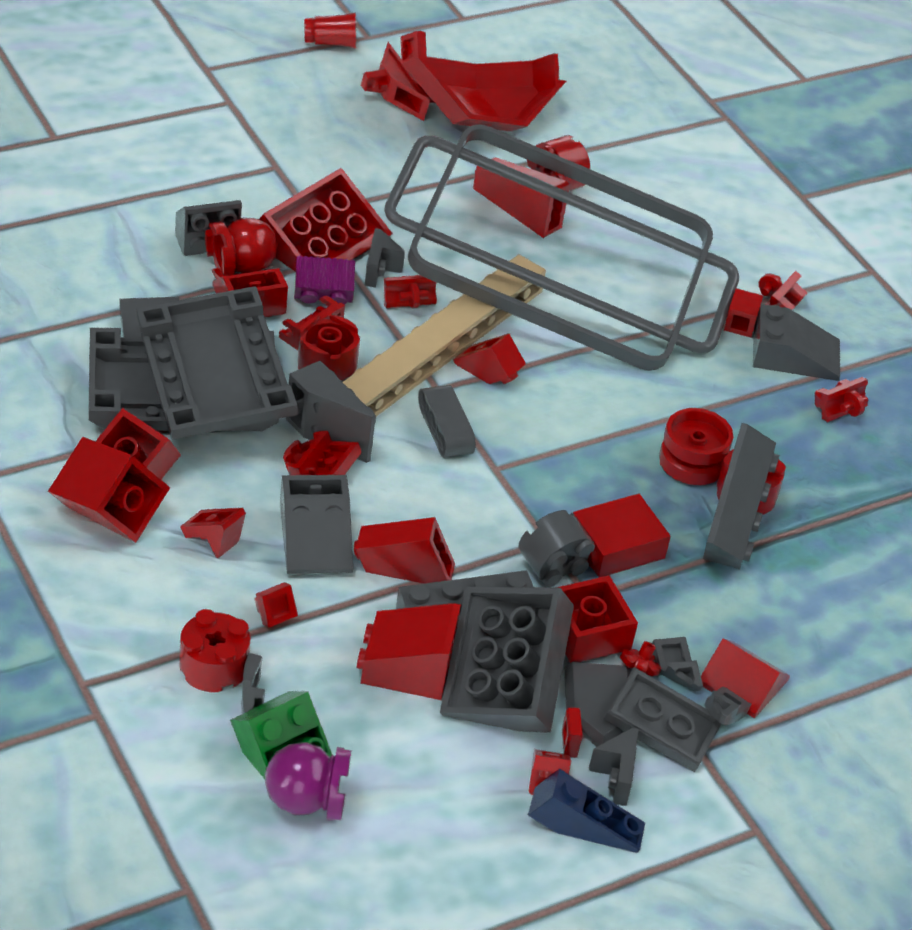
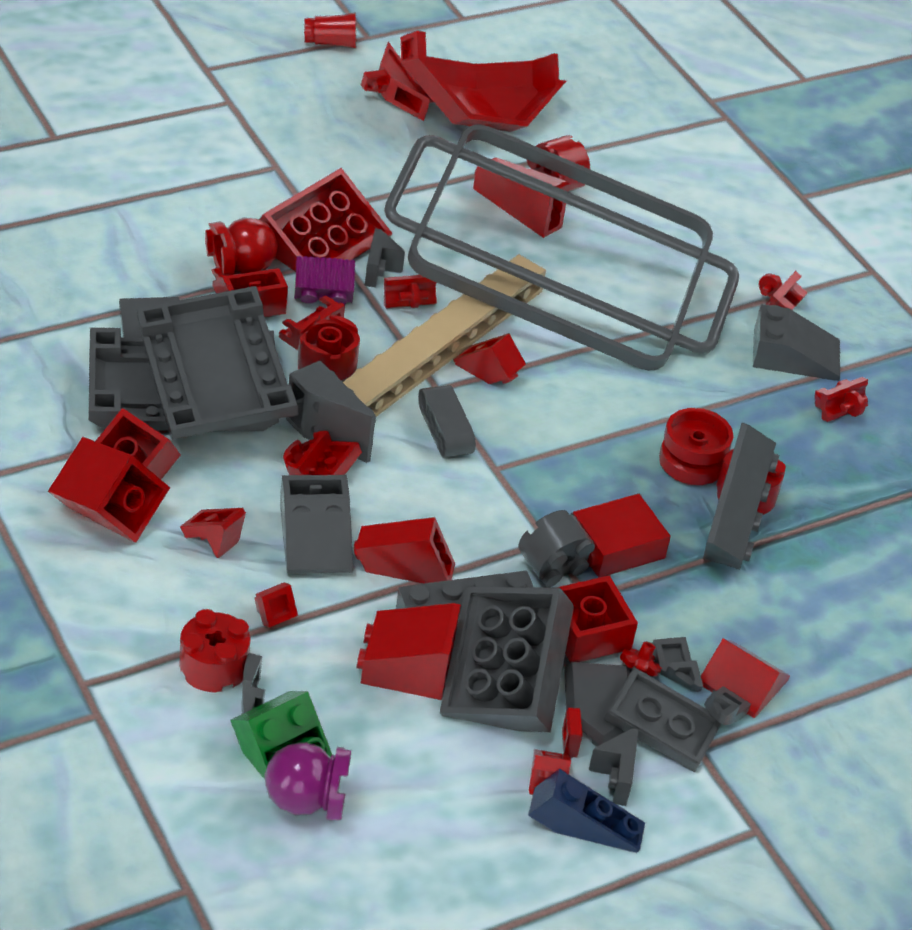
(193, 222): dark grey slope -> none
(743, 312): red brick -> none

